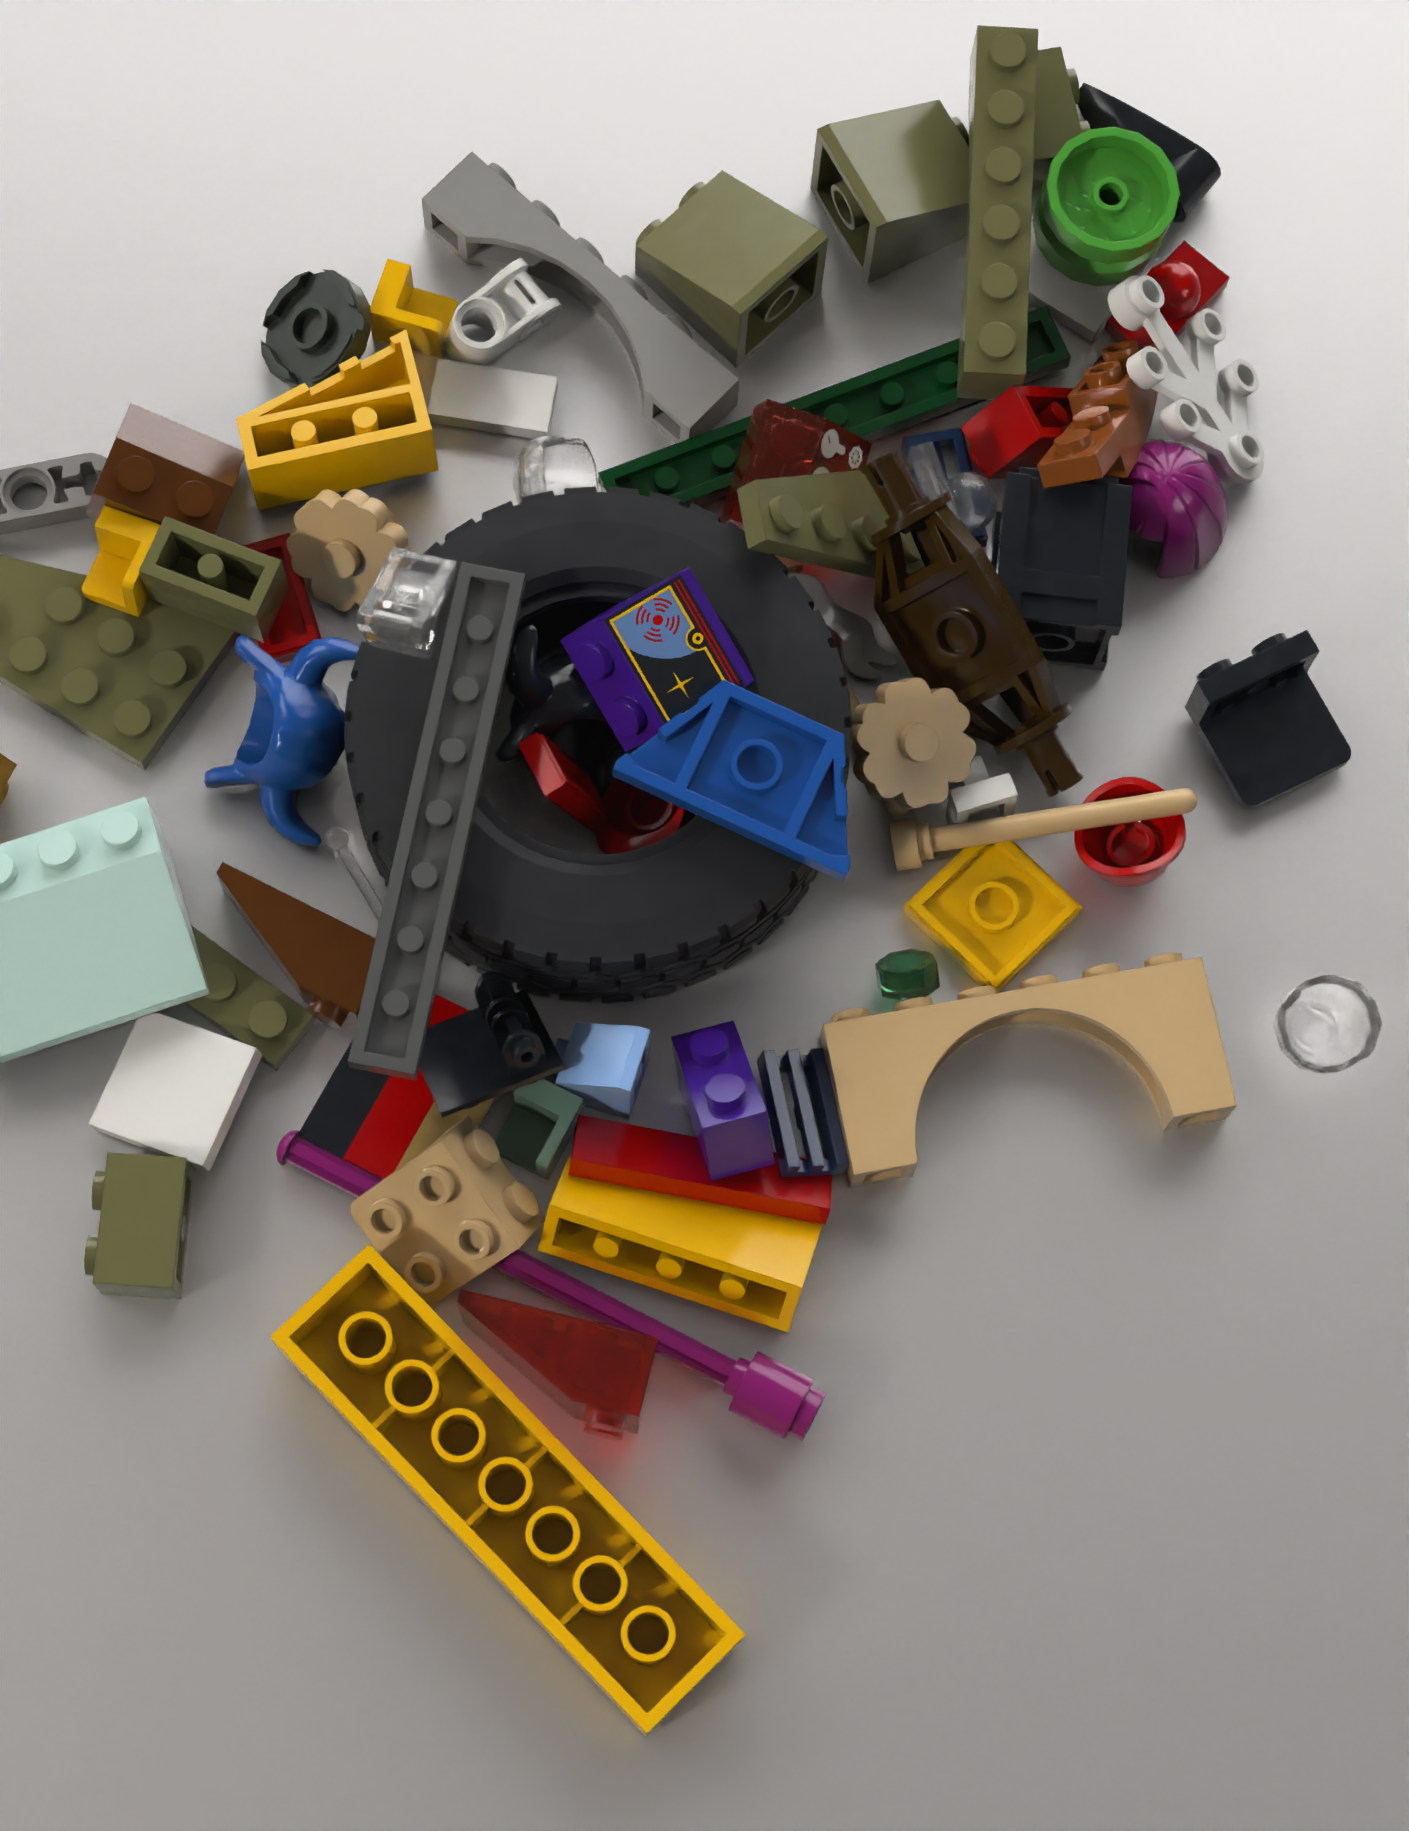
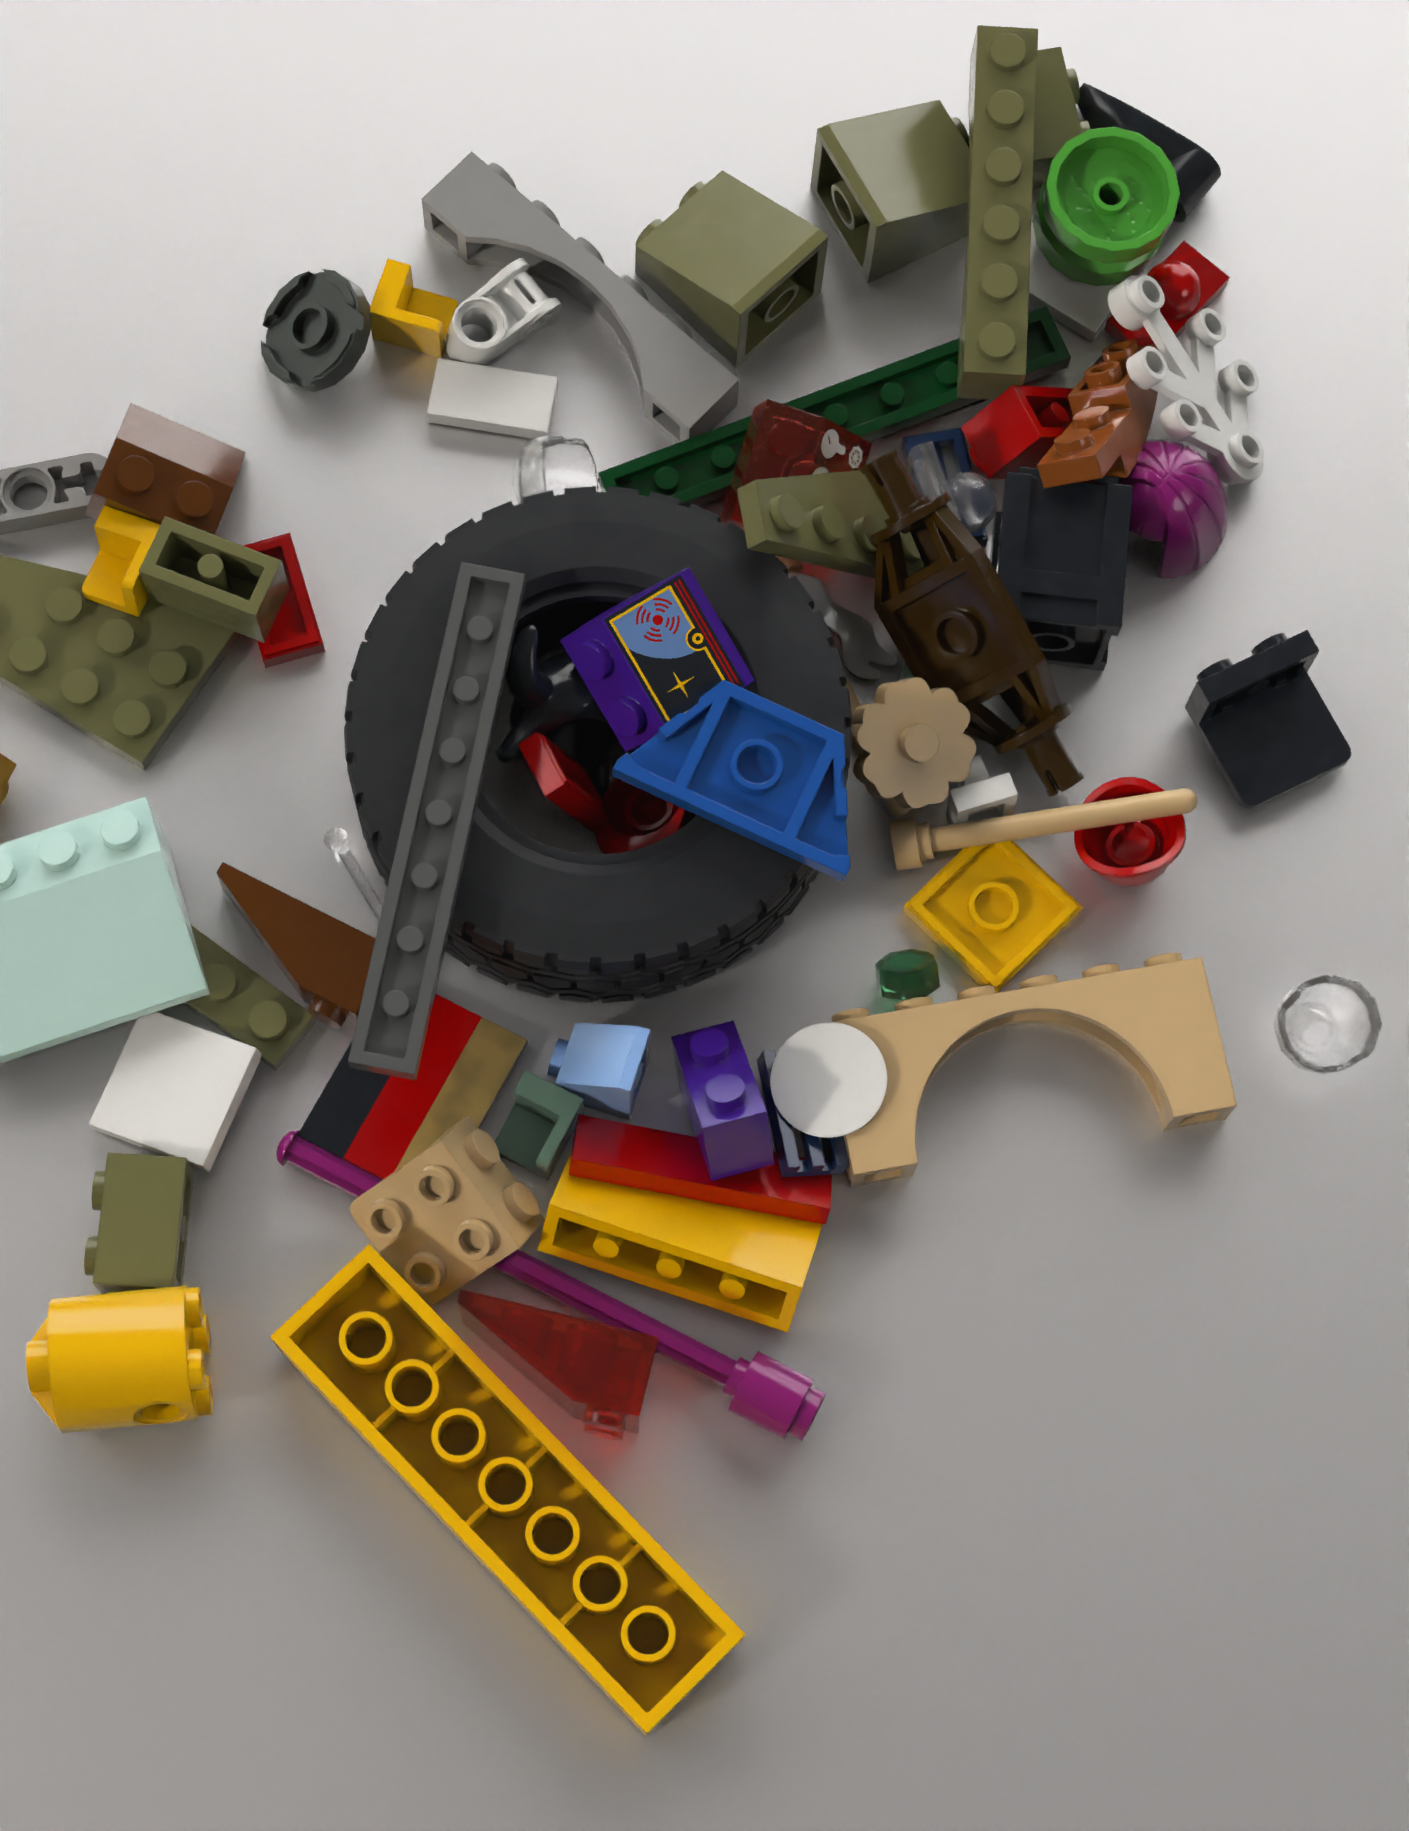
(122, 1359): none -> yellow cylinder
(291, 732): blue piece -> none
(342, 432): yellow wedge -> none
(343, 545): tan plant -> none
(405, 603): clear slope -> none
(487, 1048): black hinge -> none
(828, 1079): none -> white sticker

